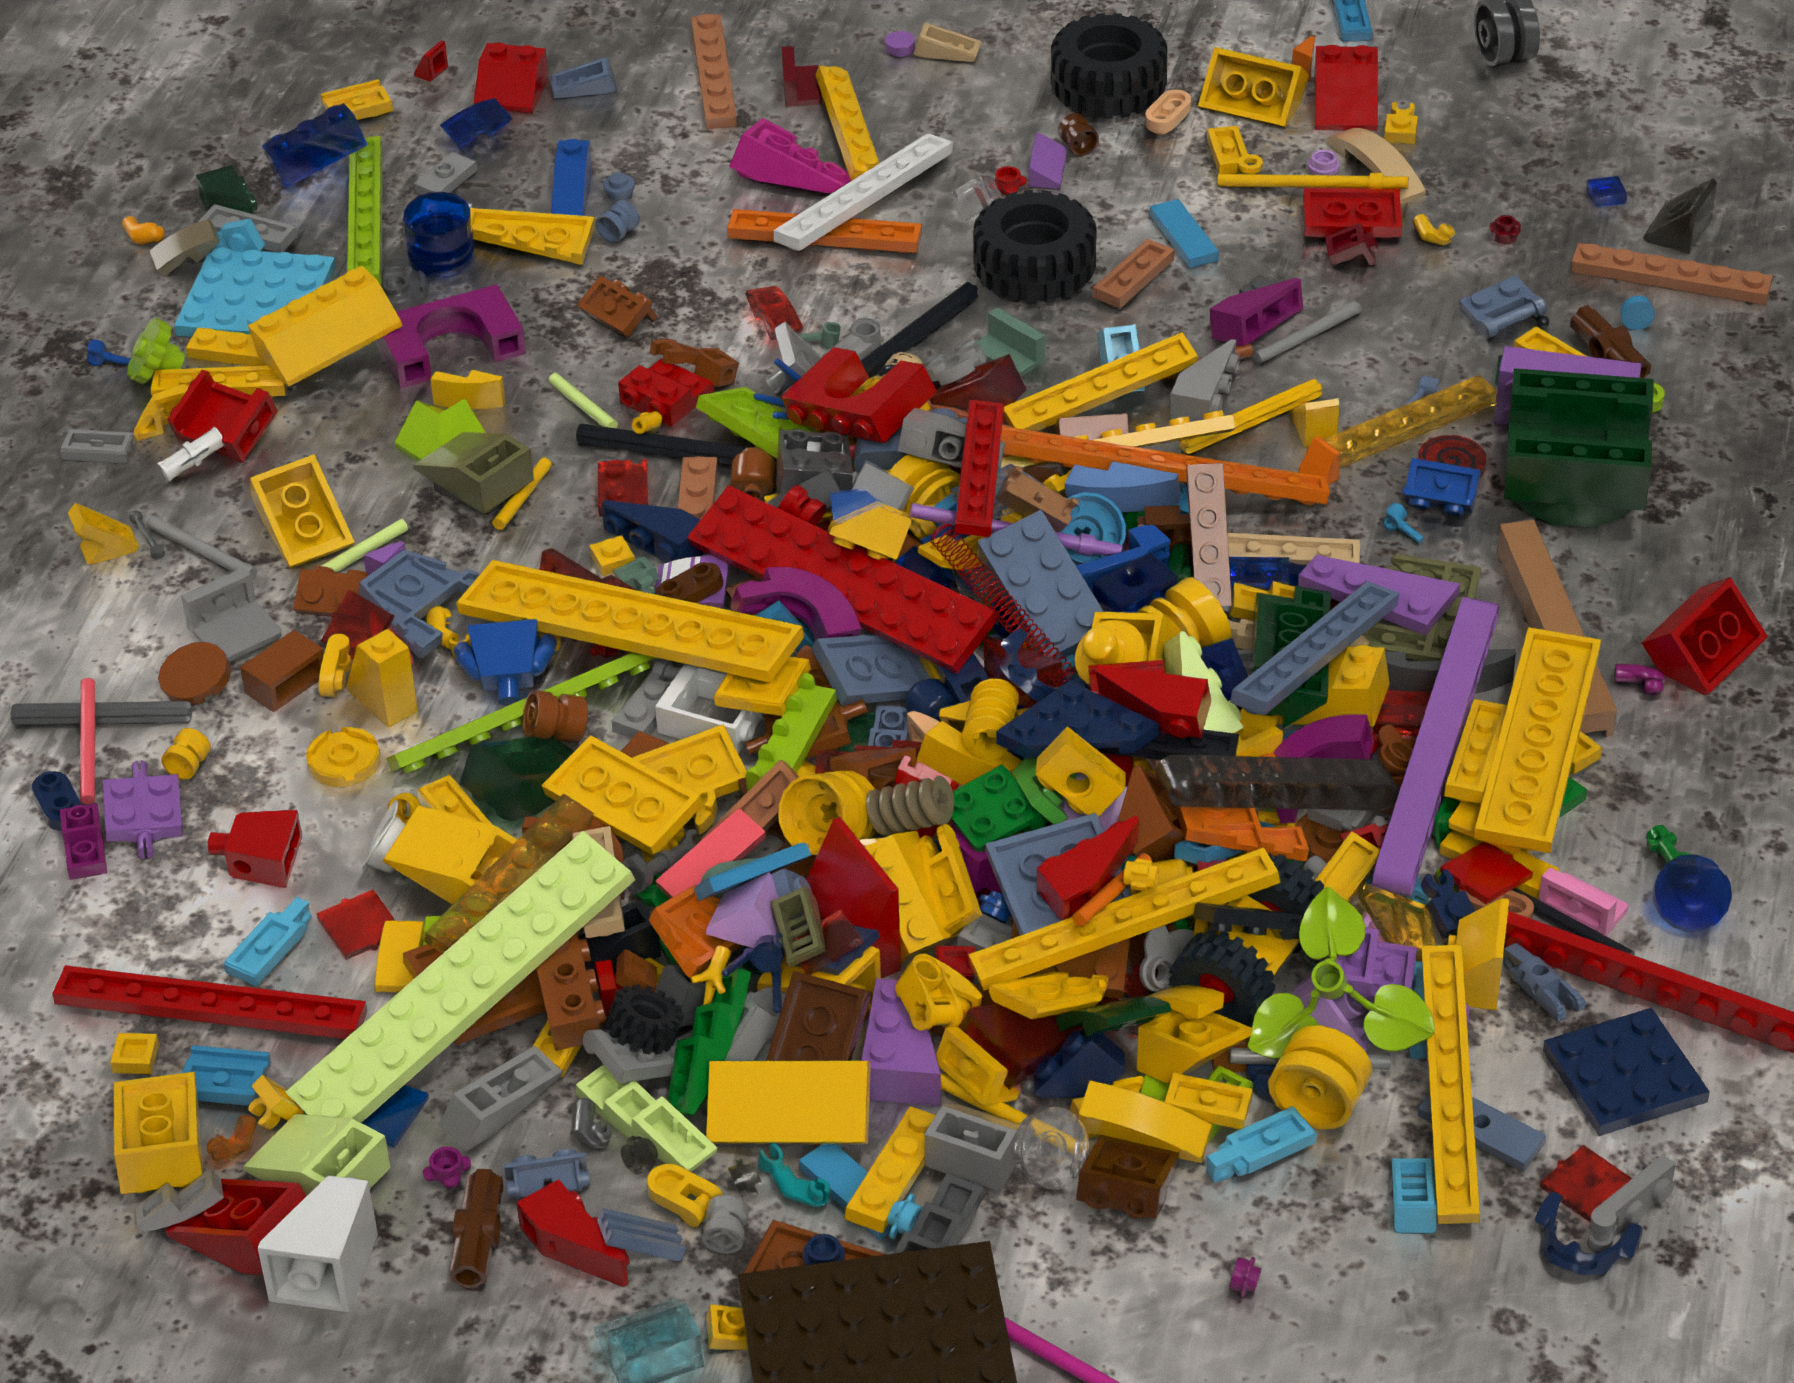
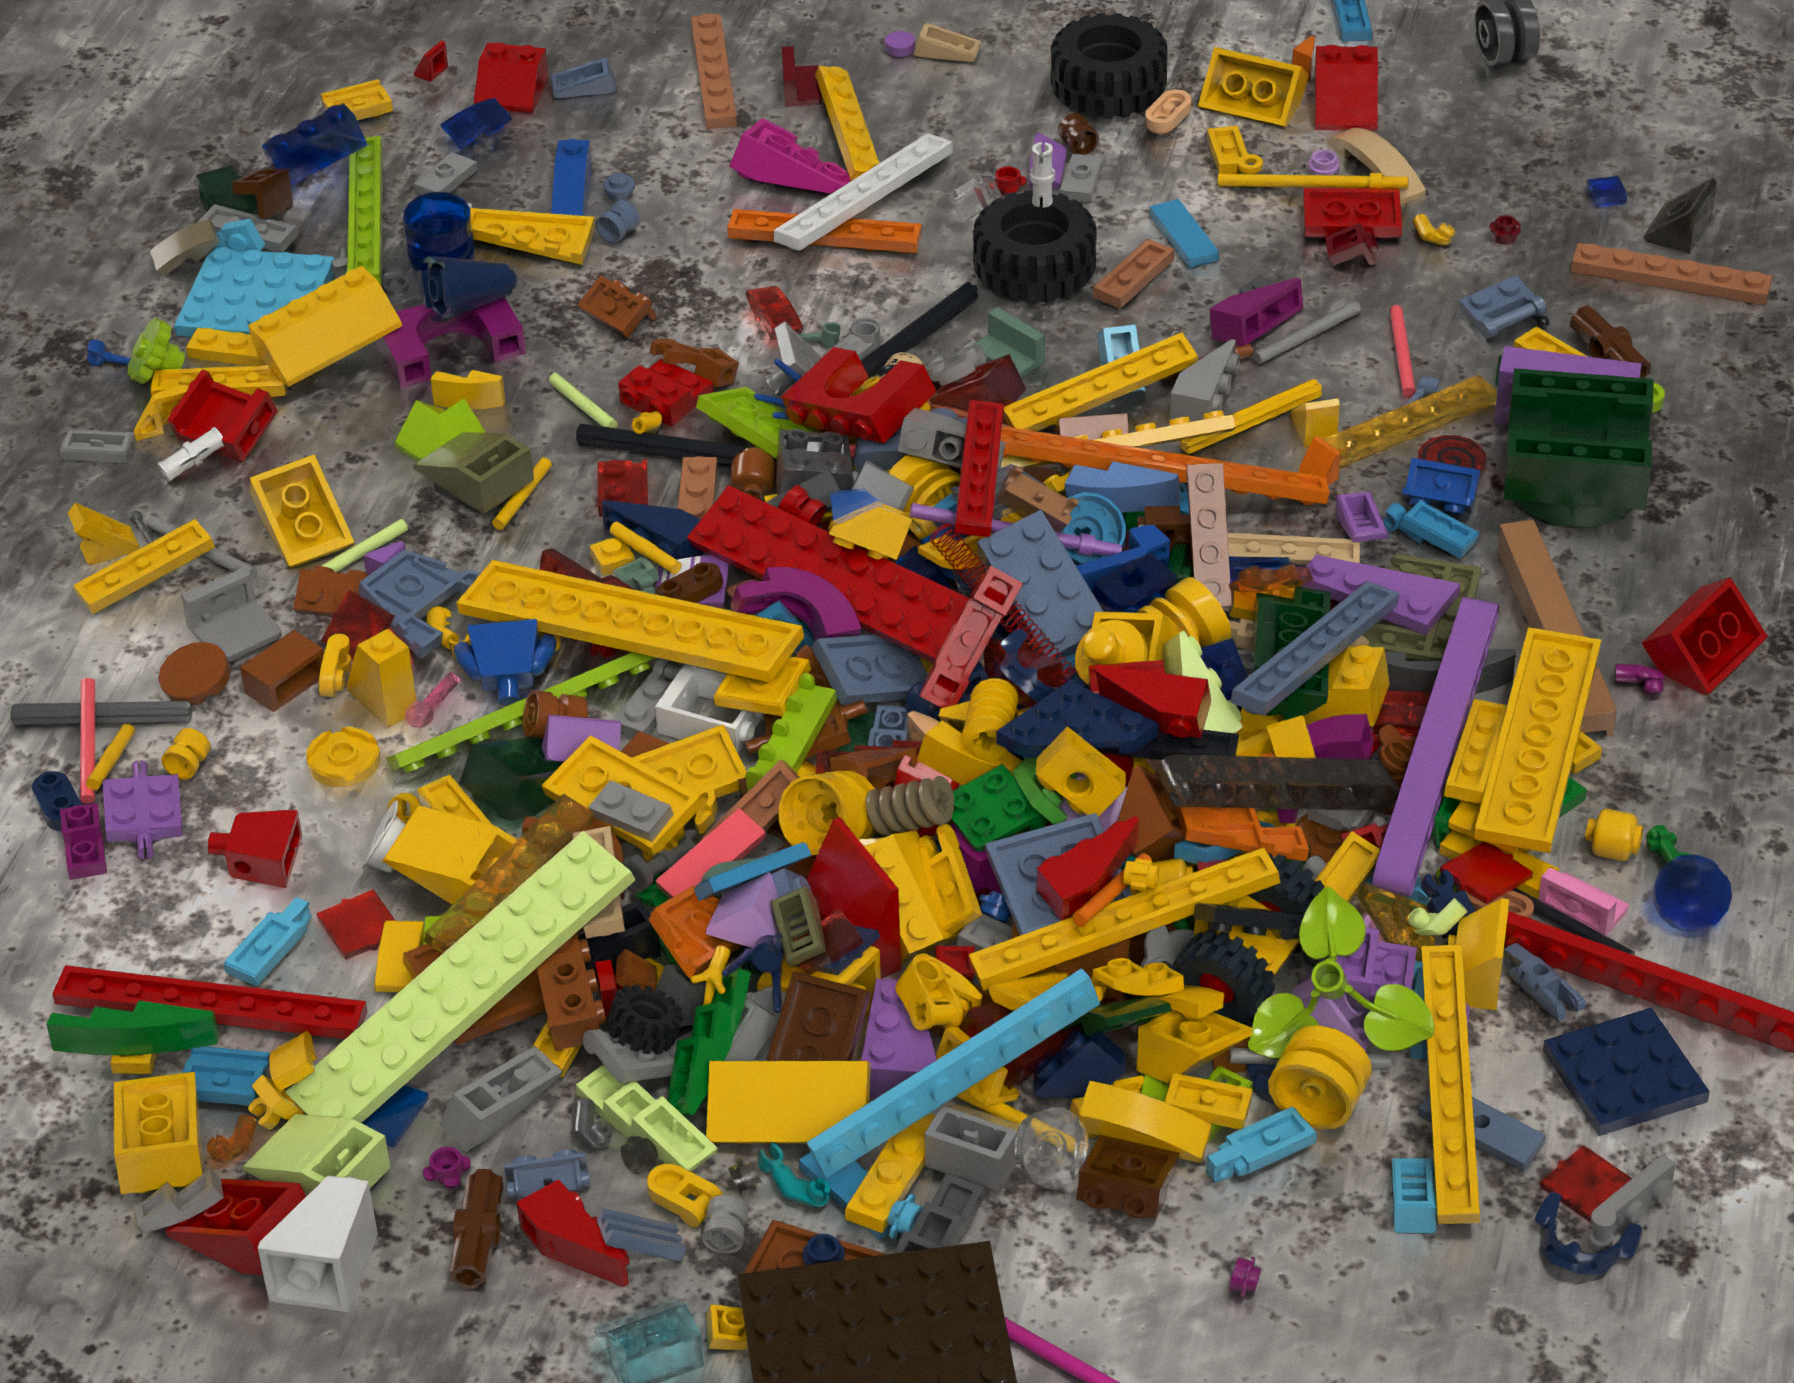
(110, 757): none -> yellow piece
(143, 566): none -> yellow plate
(144, 232): light orange arm -> none
(144, 1031): none -> green slope
(270, 187): none -> reddish brown panel
(292, 1061): none -> yellow slope
(340, 265): none -> light grey hand
(422, 712): none -> clear pink bar
(463, 285): none -> dark blue cone
(567, 733): none -> medium lavender slope
(631, 810): none -> light grey plate
(645, 548): none -> yellow piece
(953, 1073): none -> medium azure plate
(969, 637): none -> slope
(1042, 174): none -> white pin
(1081, 177): none -> light grey plate
(1146, 981): none -> yellow slope
(1267, 580): none -> clear orange slope
(1291, 738): none -> yellow slope
(1360, 517): none -> medium lavender slope
(1401, 125): yellow plate -> none
(1402, 351): none -> coral bar
(1437, 923): none -> yellowish green arm
(1440, 529): none -> dark azure plate
(1614, 835): none -> yellow head
(1637, 312): dark azure tile -> none

